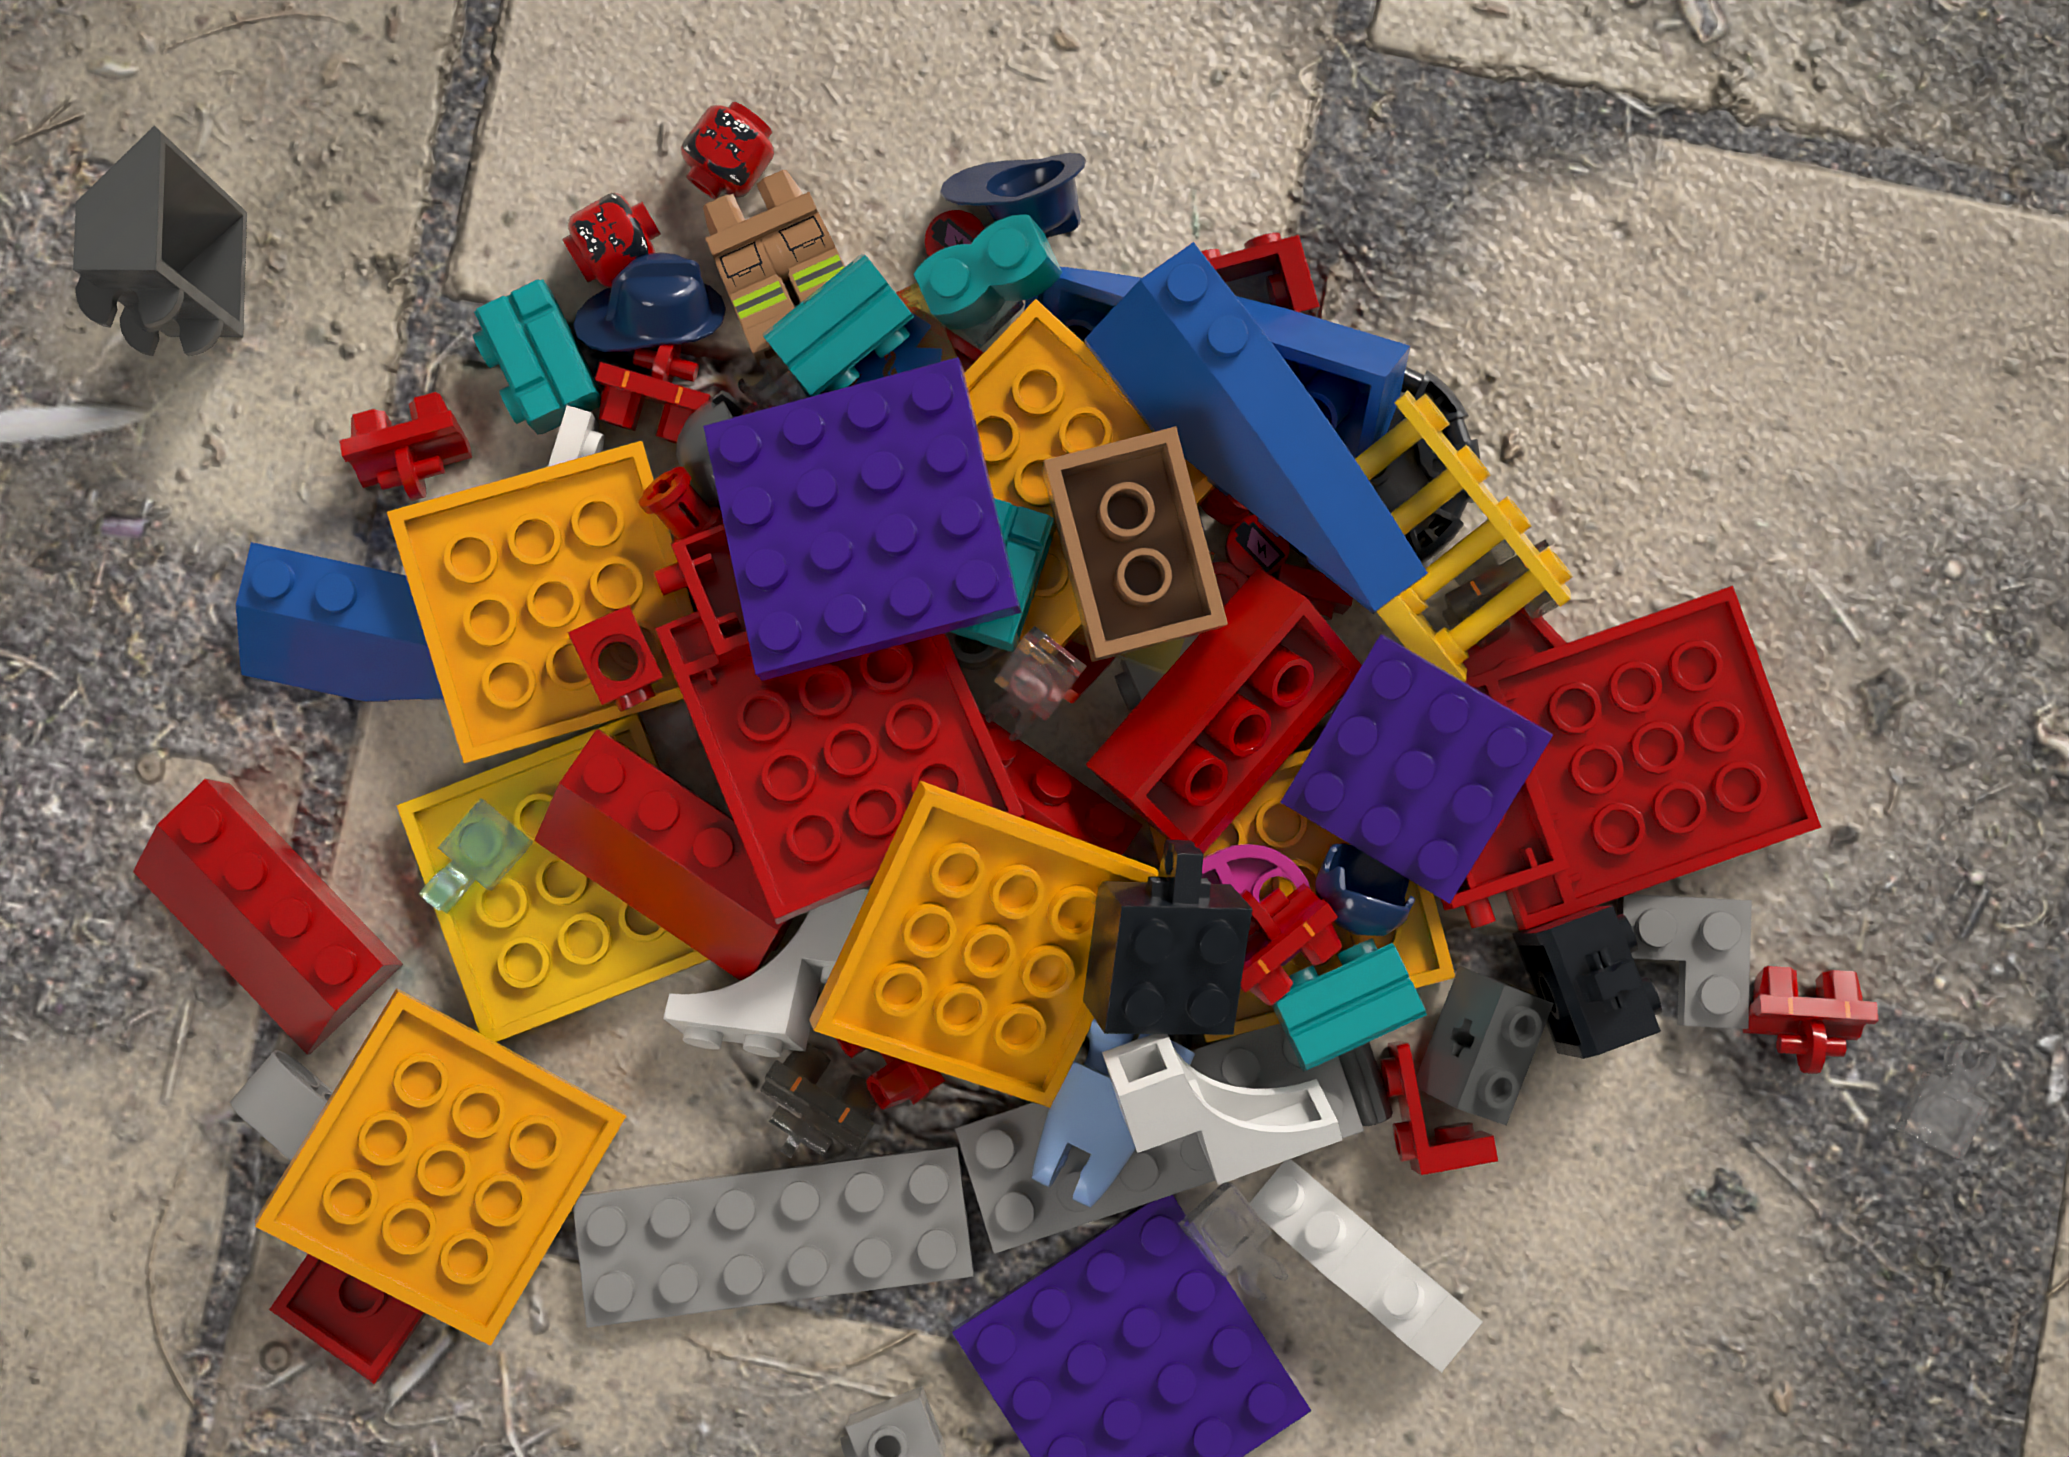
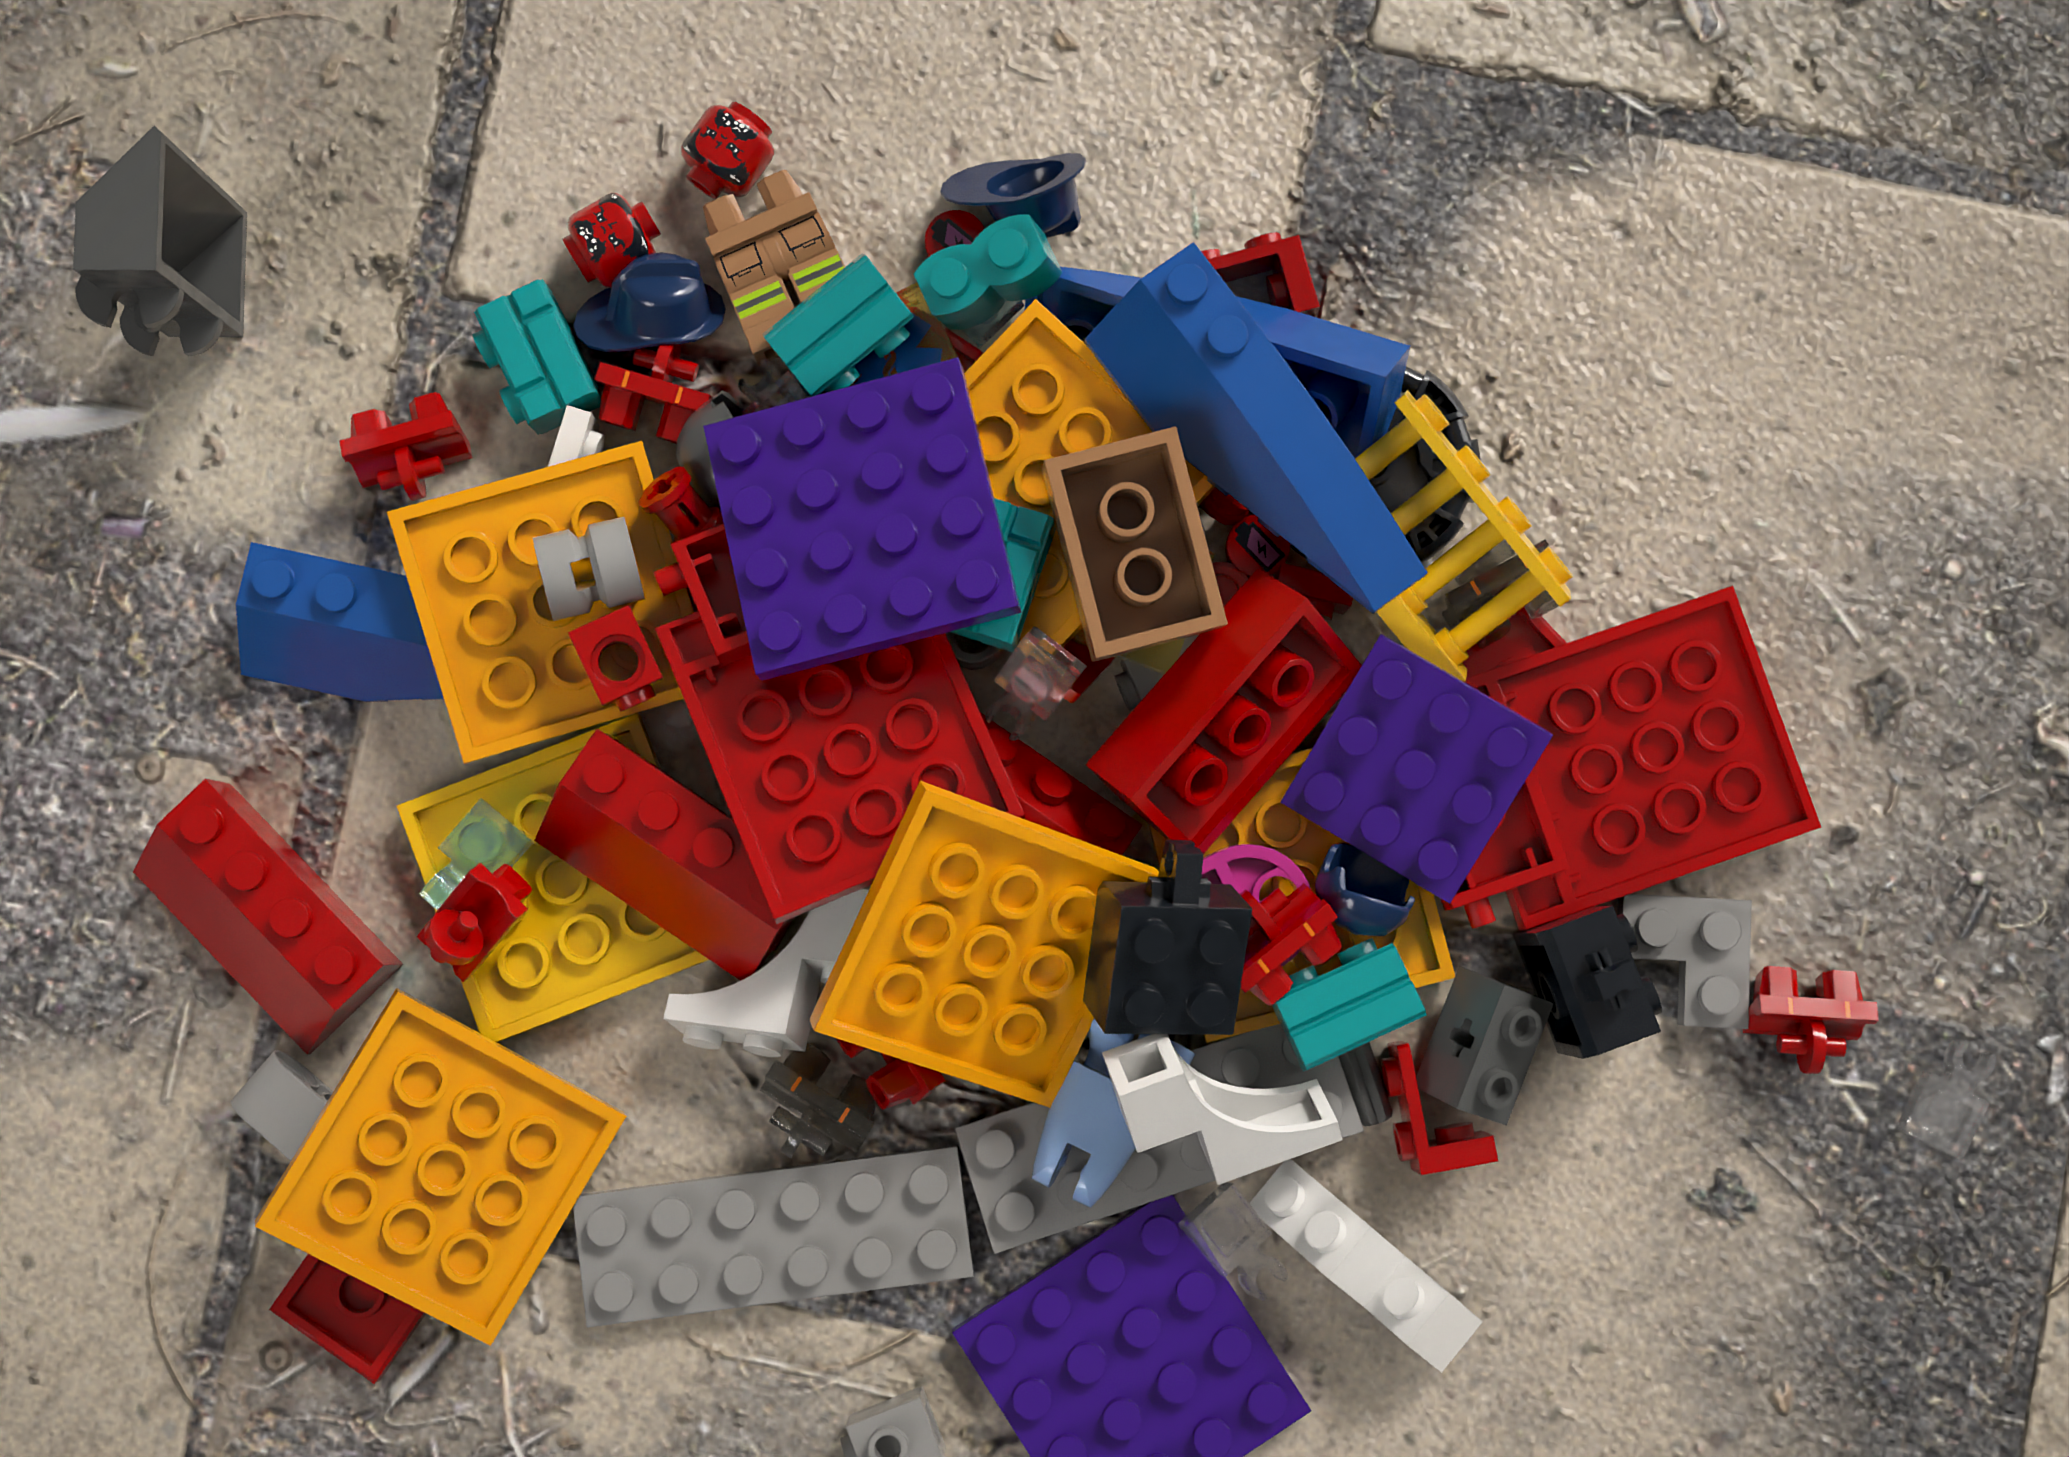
(475, 918): none -> red hips
(612, 564): none -> light grey wheel

